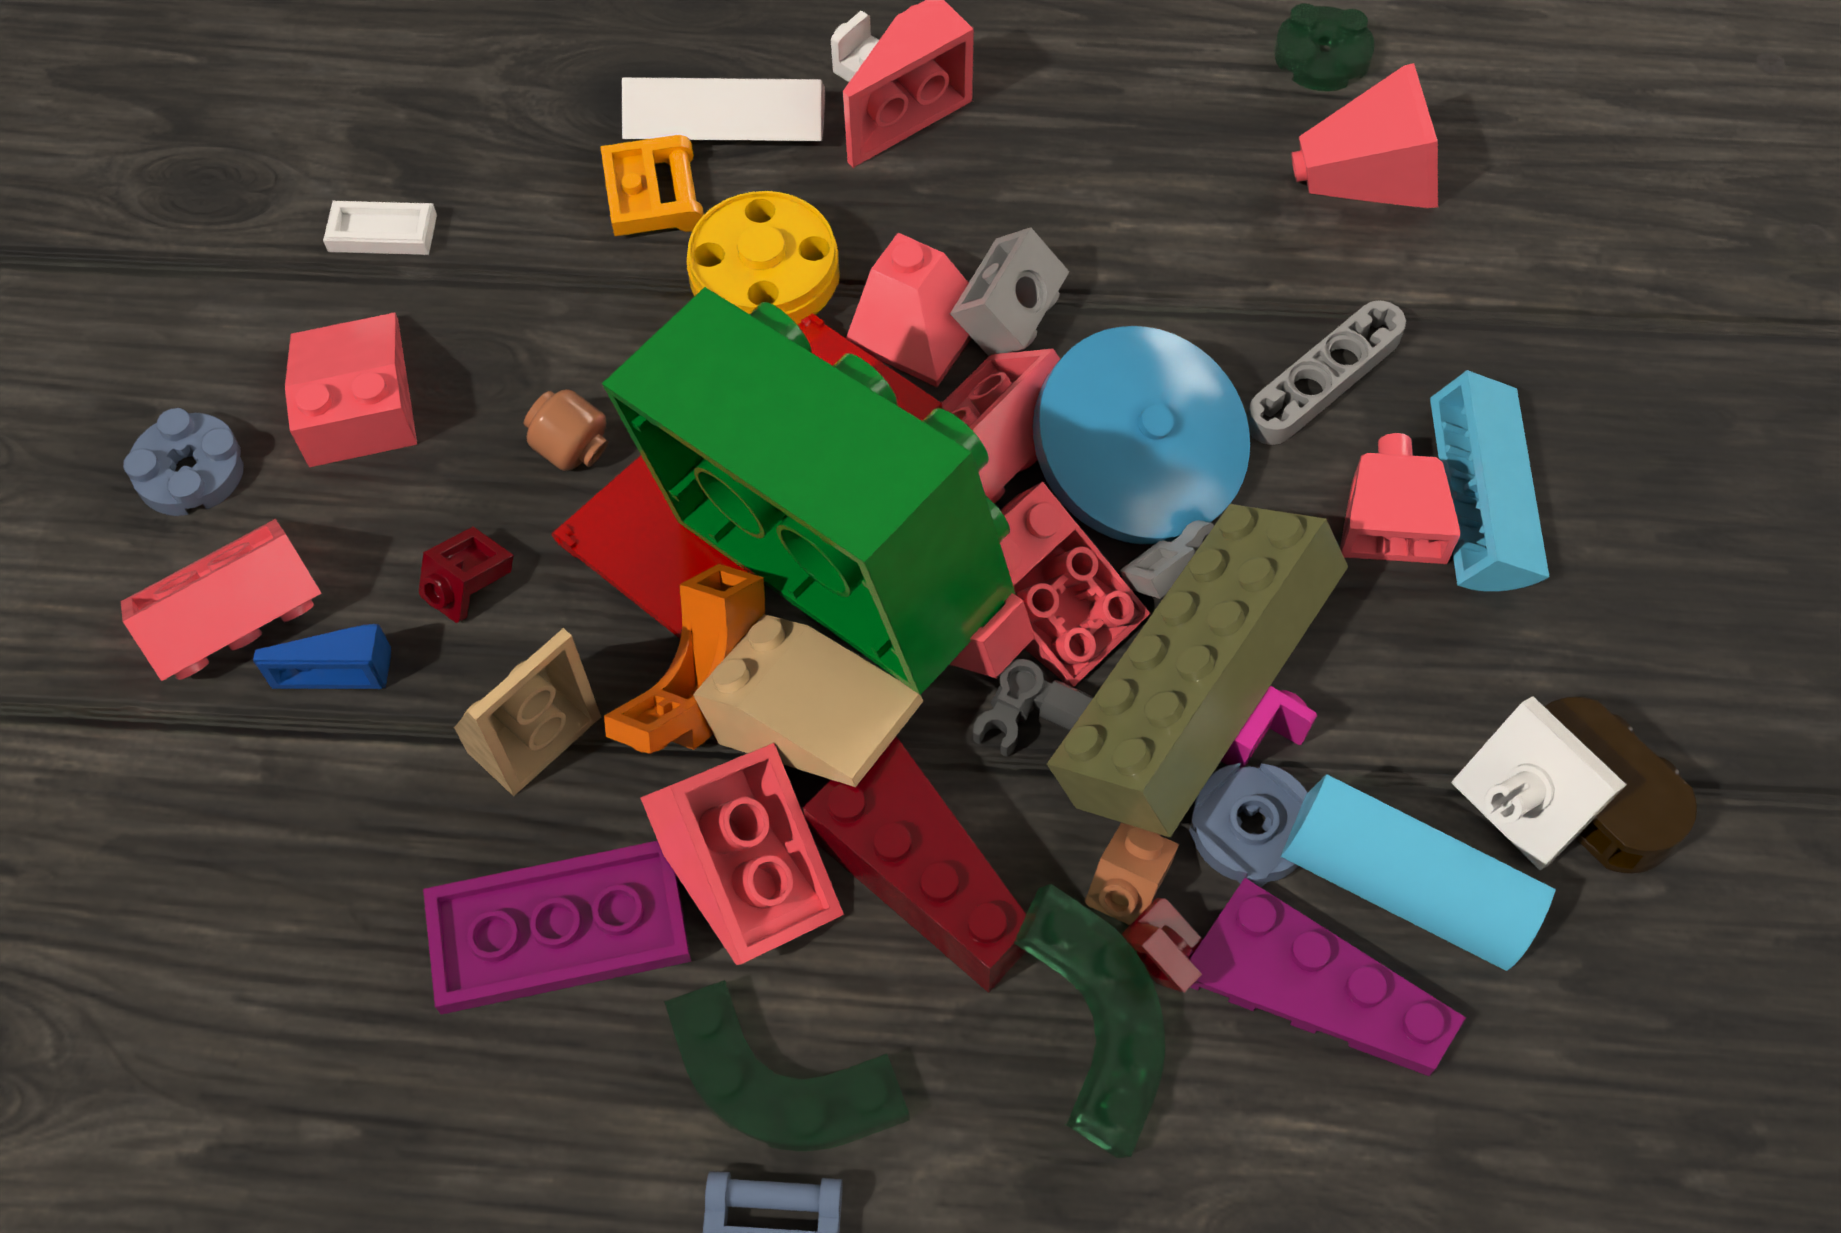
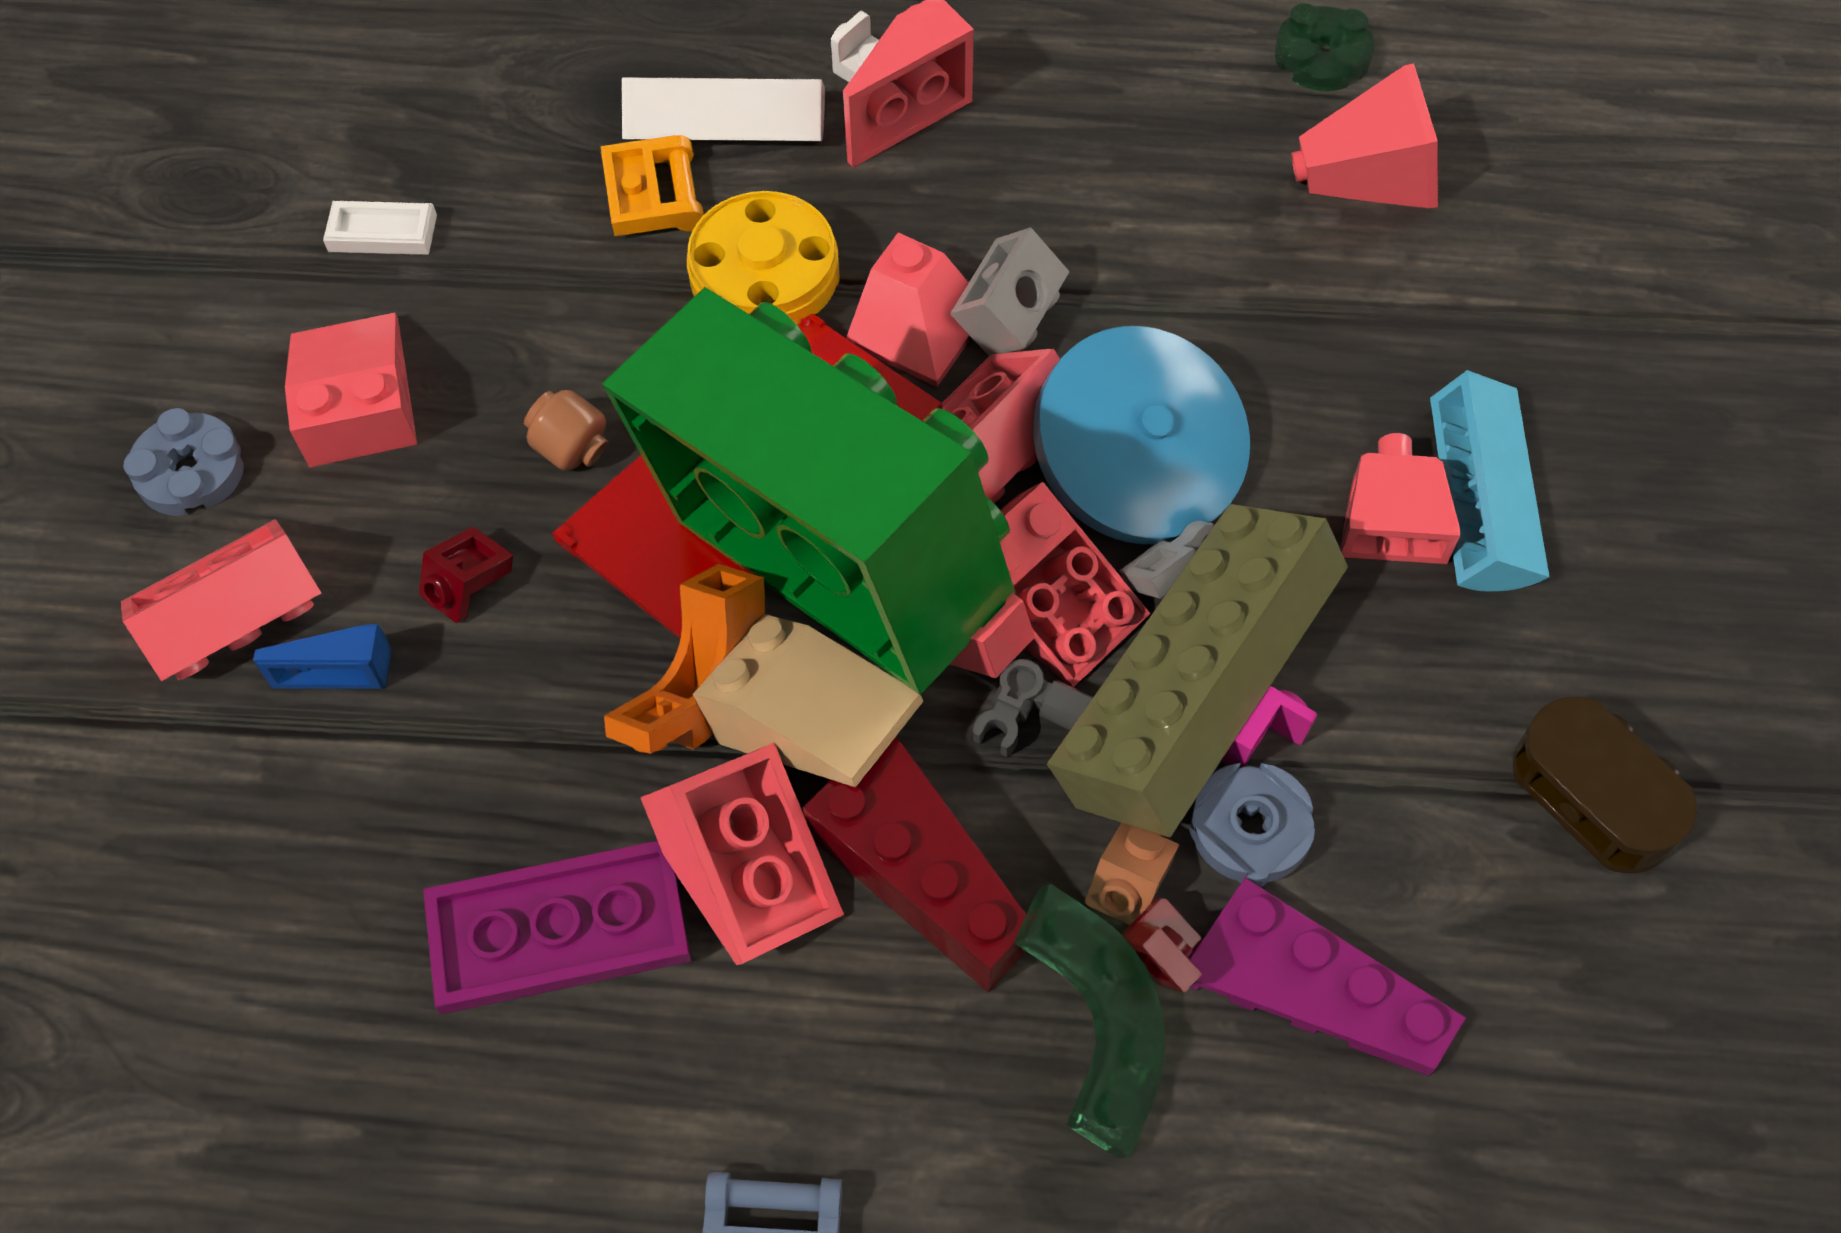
(531, 715): tan slope -> none
(771, 1106): clear green plate -> none
(1322, 368): light grey beam -> none
(1417, 872): medium azure brick -> none
(1537, 783): white tile -> none

